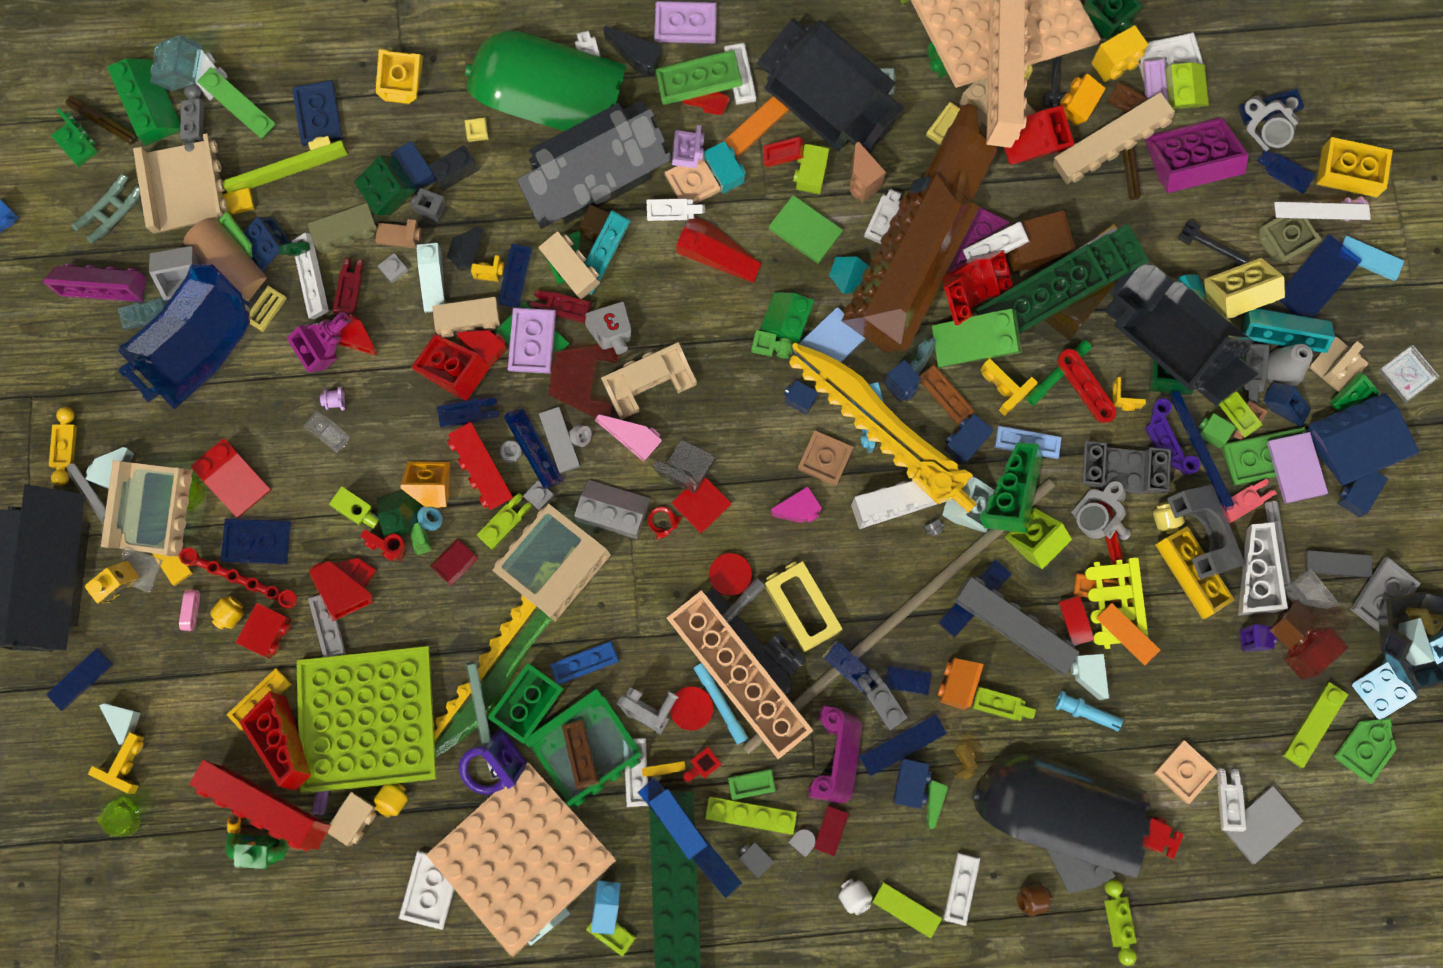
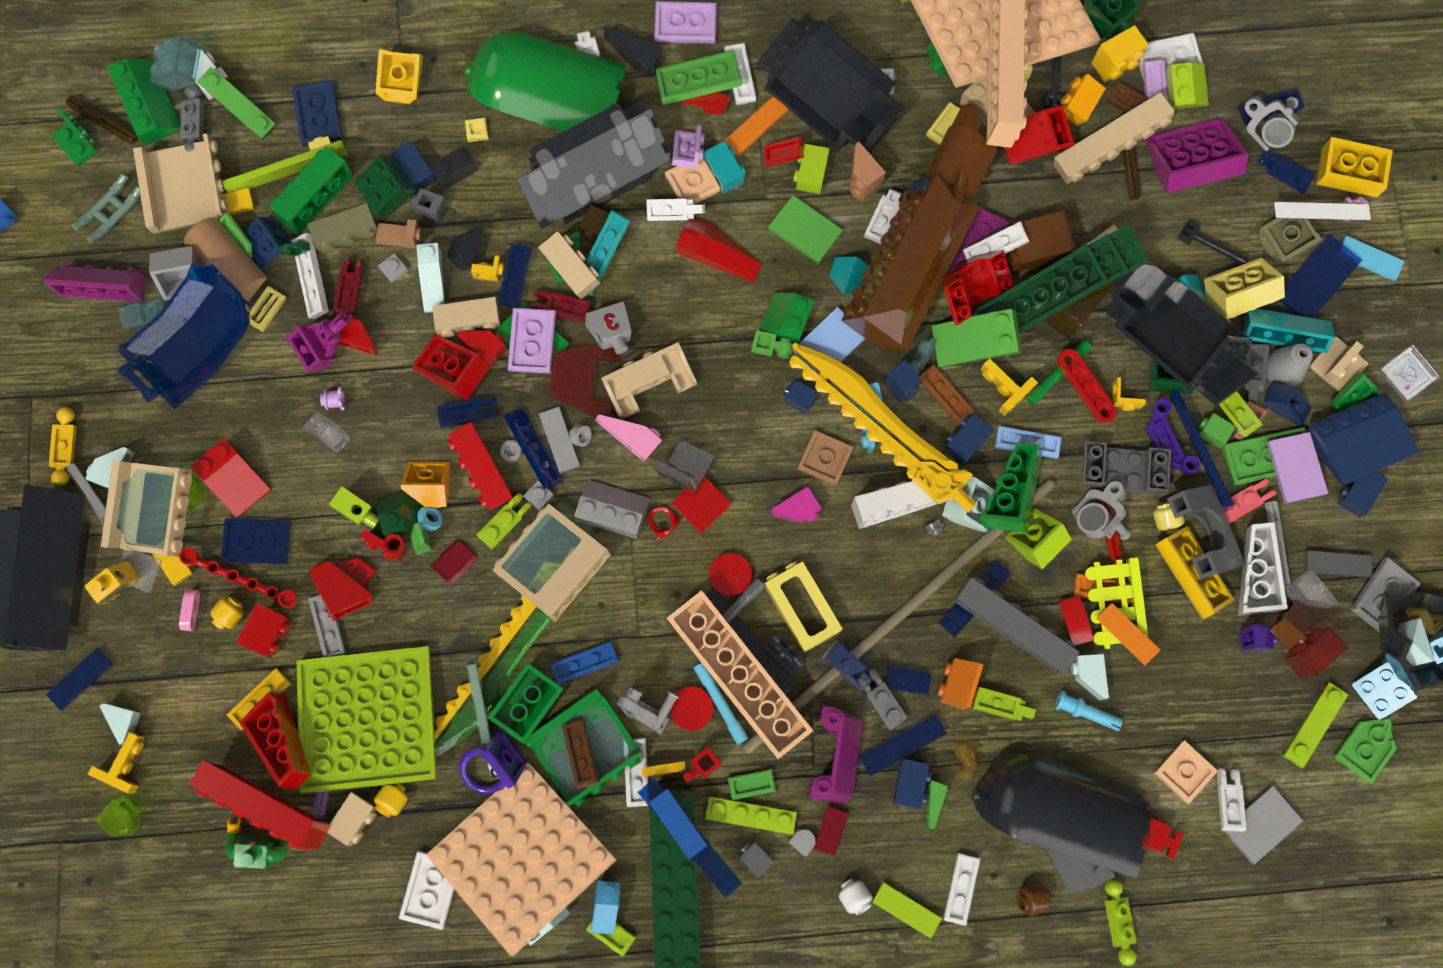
(311, 190): none -> green brick

